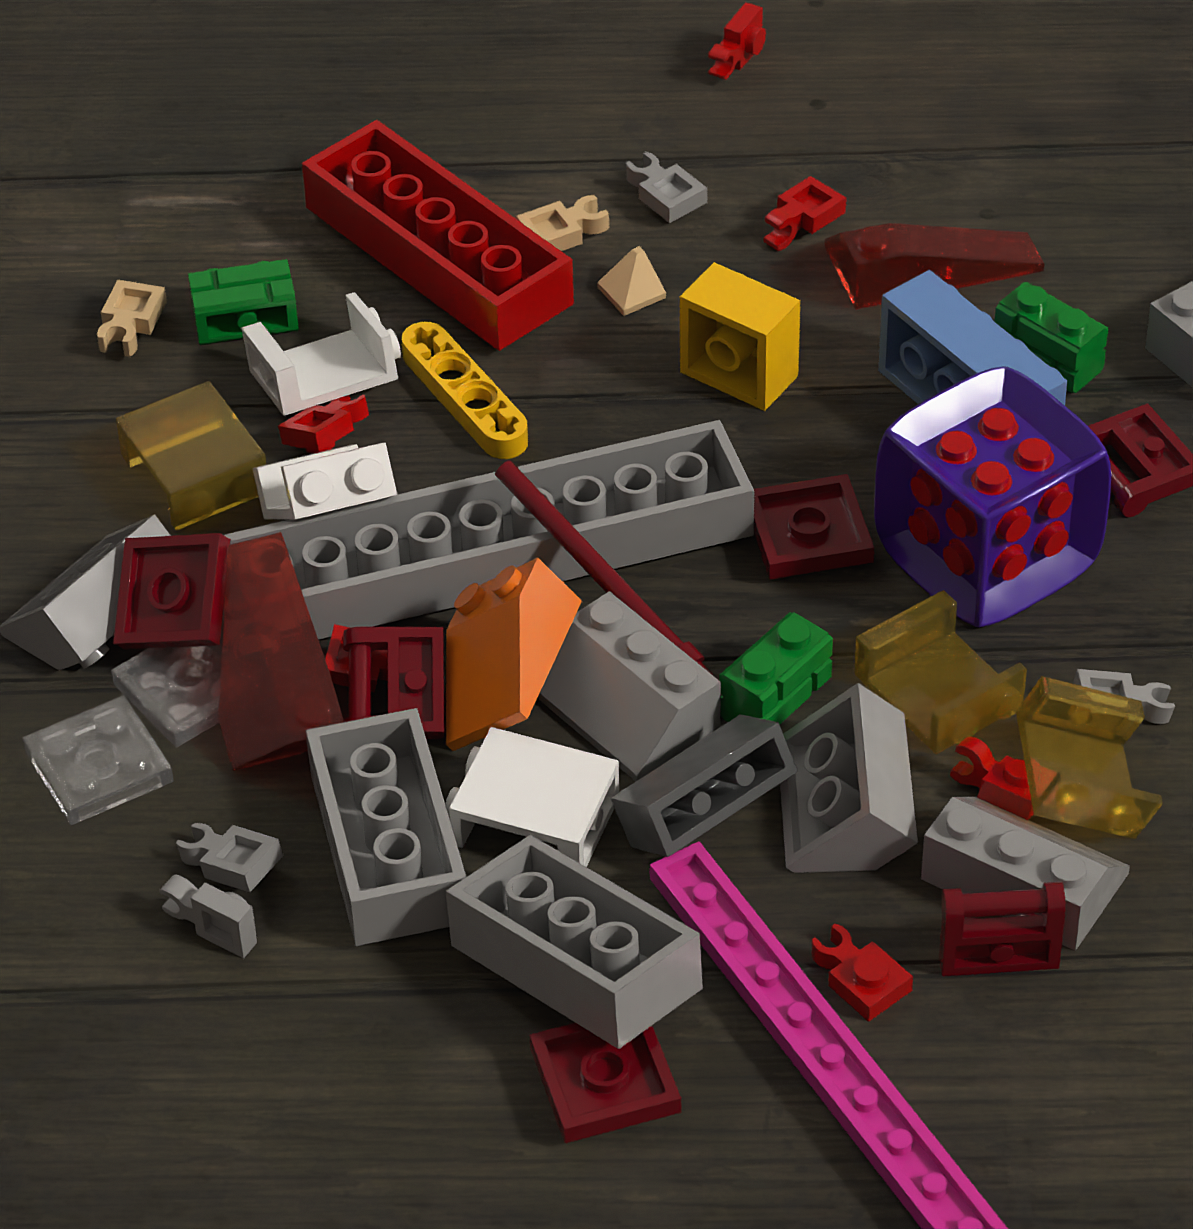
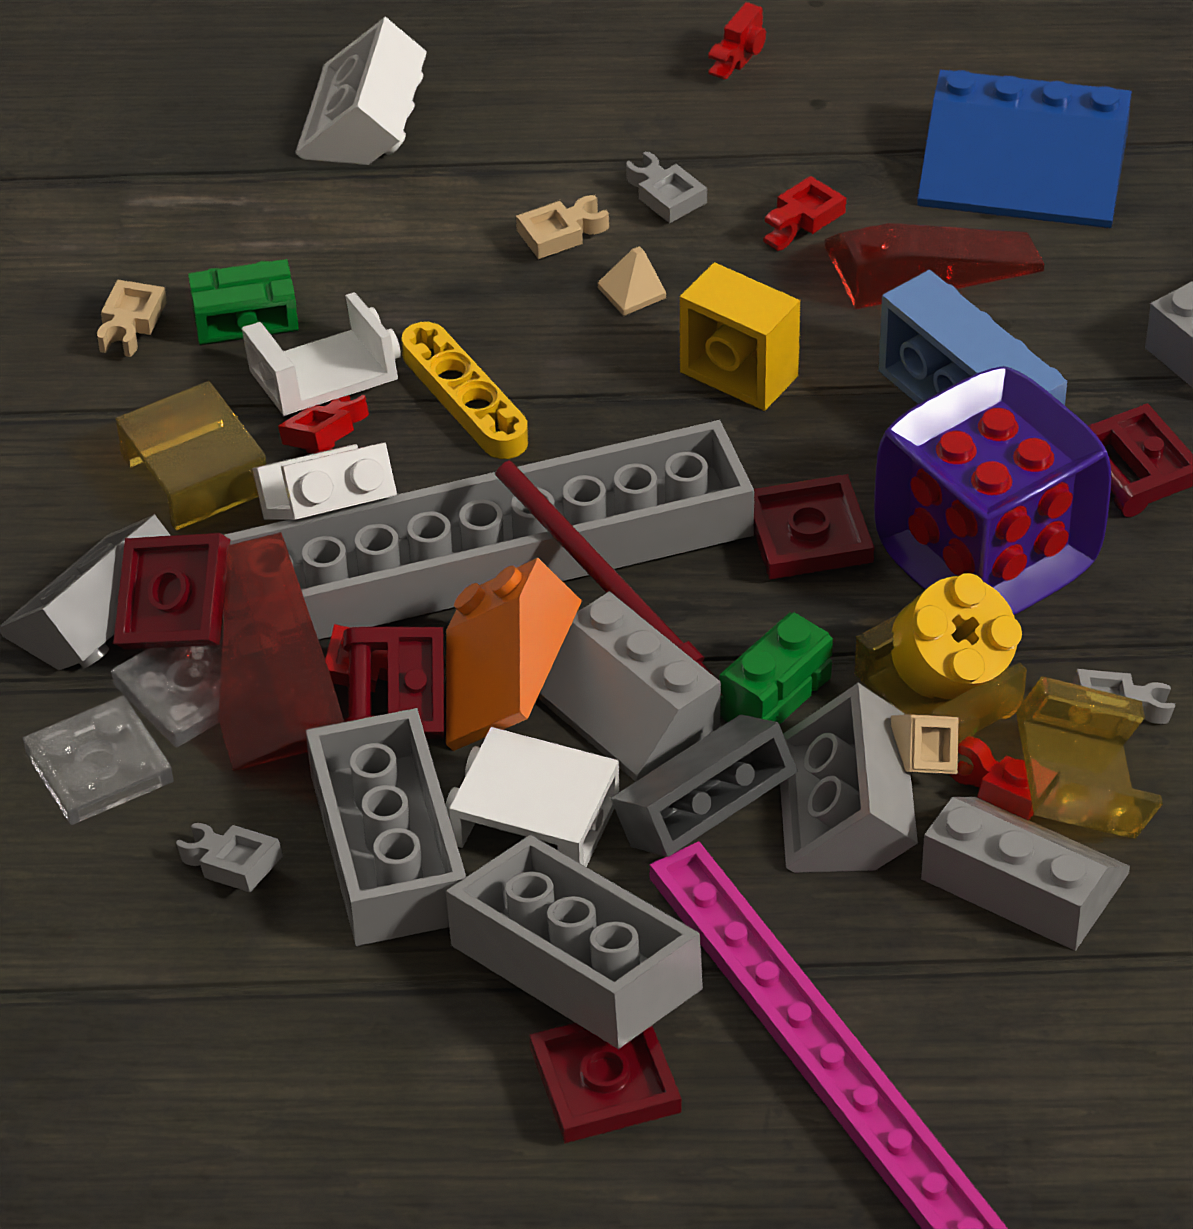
(217, 915): light grey plate -> none
(364, 98): none -> white slope
(438, 234): red brick -> none
(862, 977): red plate -> none
(927, 743): none -> tan slope
(954, 637): none -> yellow brick
(1001, 943): dark red plate -> none
(1025, 148): none -> blue slope
(1055, 333): green brick -> none

